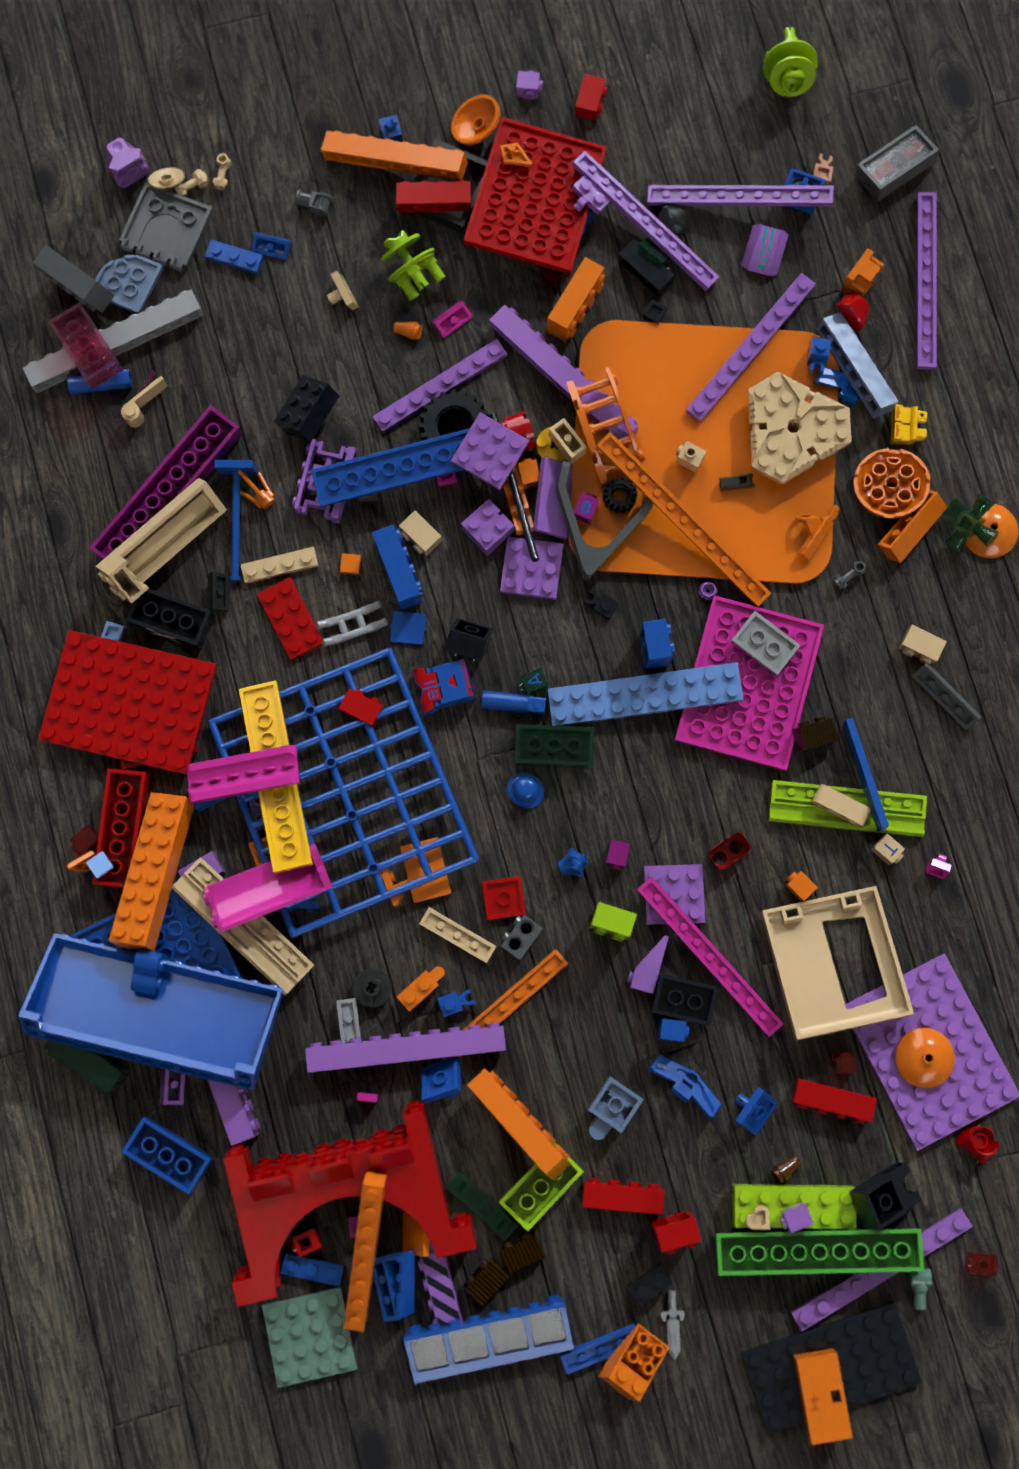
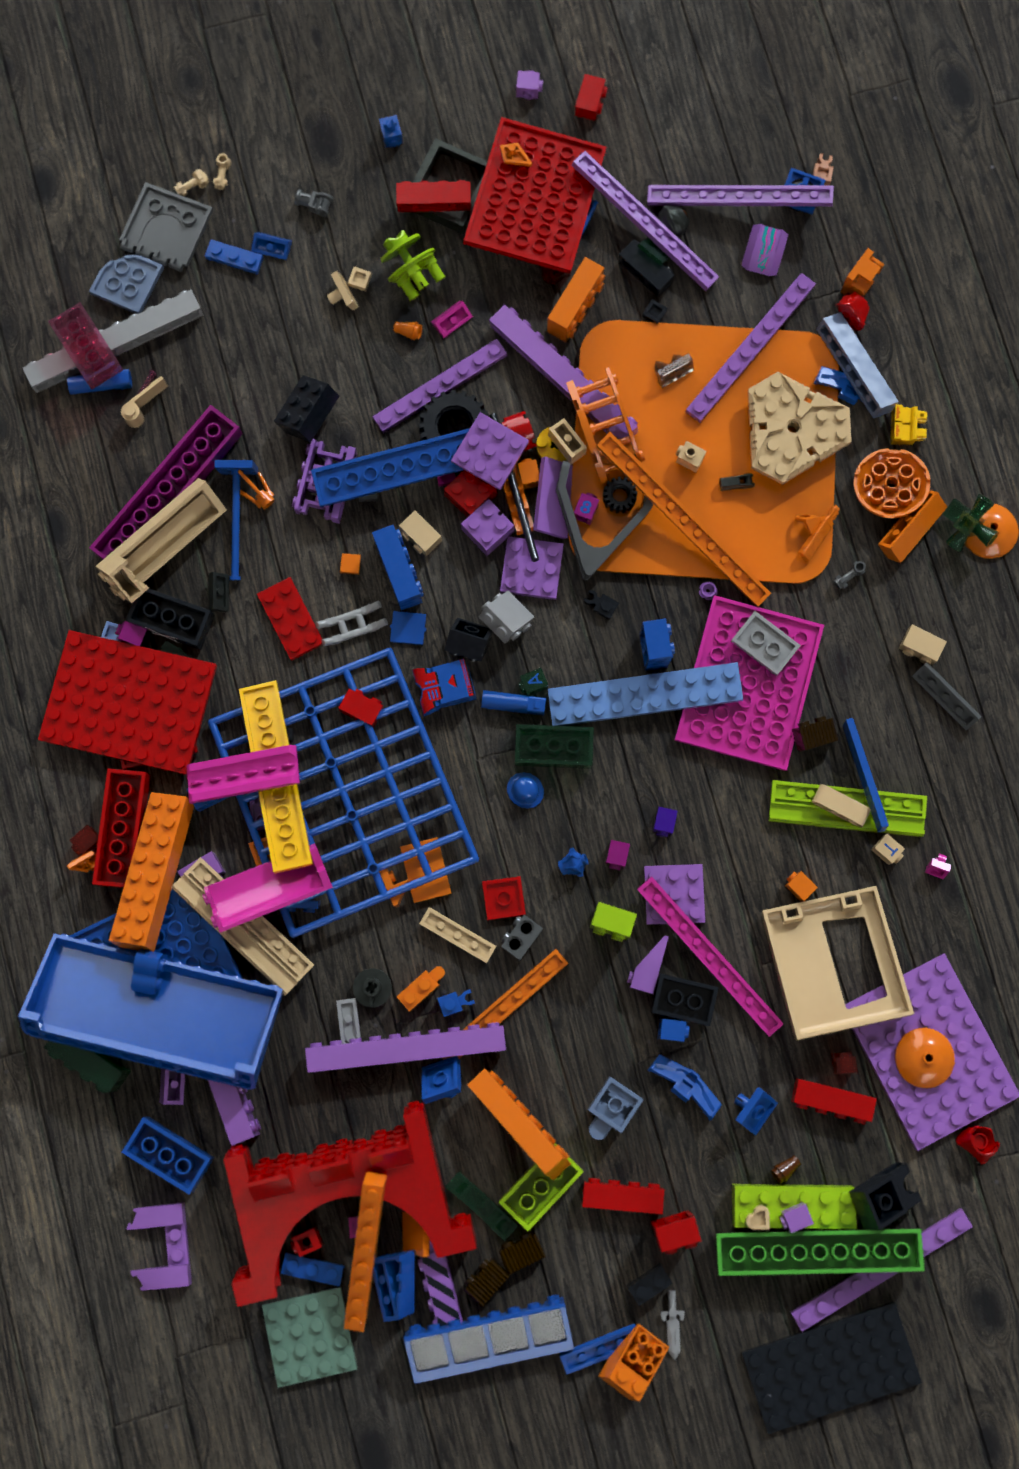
(72, 280): dark grey brick -> none
(100, 864): light blue tile -> none
(125, 162): medium lavender piece -> none
(130, 633): none -> magenta brick
(166, 178): tan dish -> none
(178, 1269): none -> medium lavender wedge
(279, 565): tan plate -> none
(359, 279): none -> tan plate
(367, 1097): dark pink tile -> none
(394, 155): orange brick -> none
(469, 492): none -> red brick
(475, 119): orange dish -> none
(506, 616): none -> light grey brick
(589, 195): medium lavender plate -> none
(664, 821): none -> dark purple brick
(671, 372): none -> clear smoke tile
(725, 849): red piece -> none
(790, 65): lime piece -> none
(818, 354): blue brick -> none
(822, 1396): orange brick -> none
(897, 163): brick -> none
(920, 1282): sand green pin -> none
(926, 281): medium lavender plate -> none
(990, 1263): clear red brick -> none

